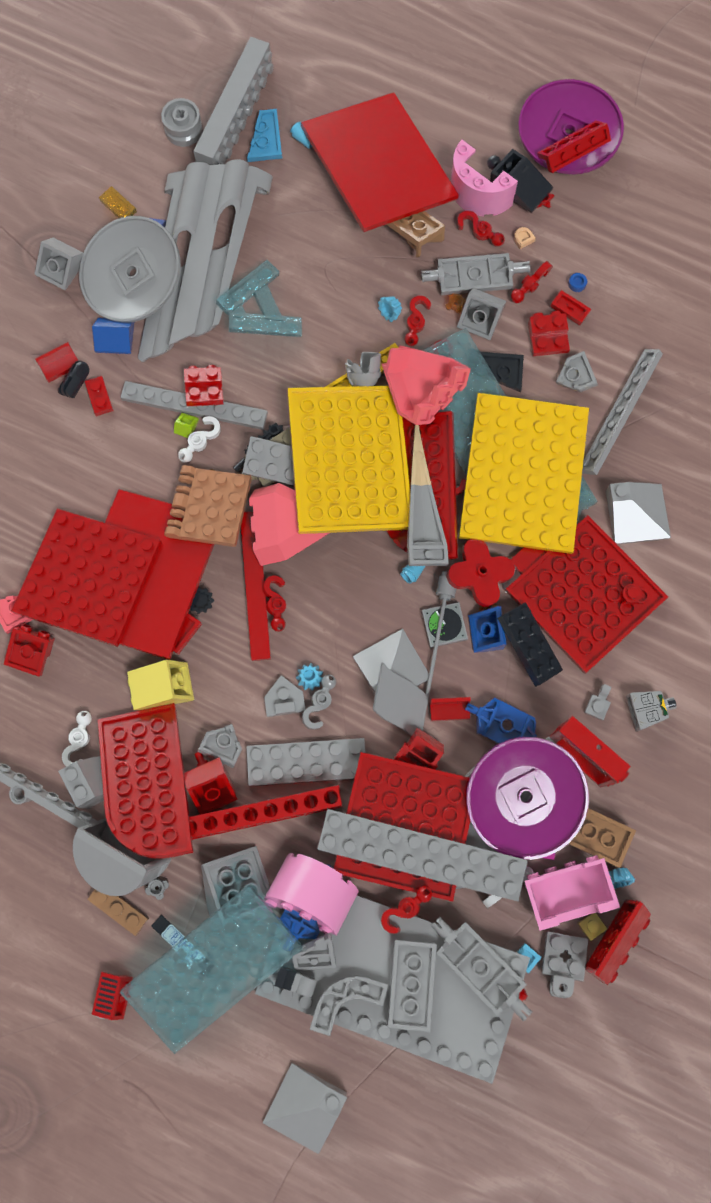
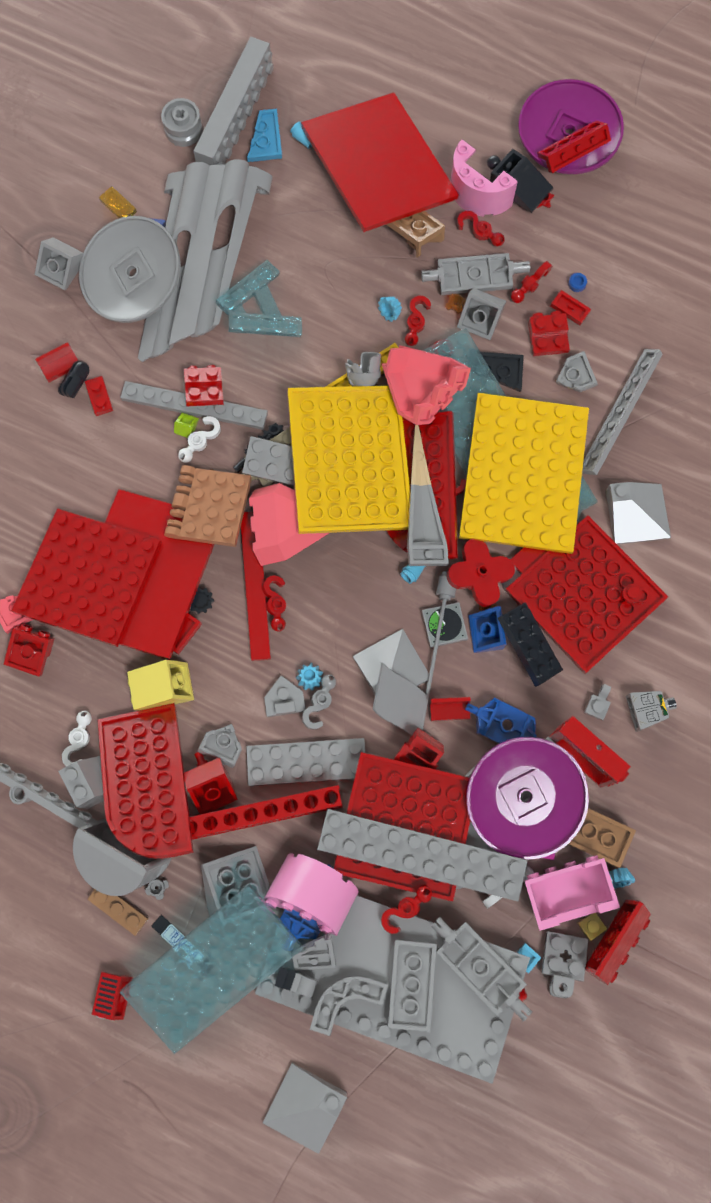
(112, 336): blue slope -> none
(523, 237): light nougat tile -> none

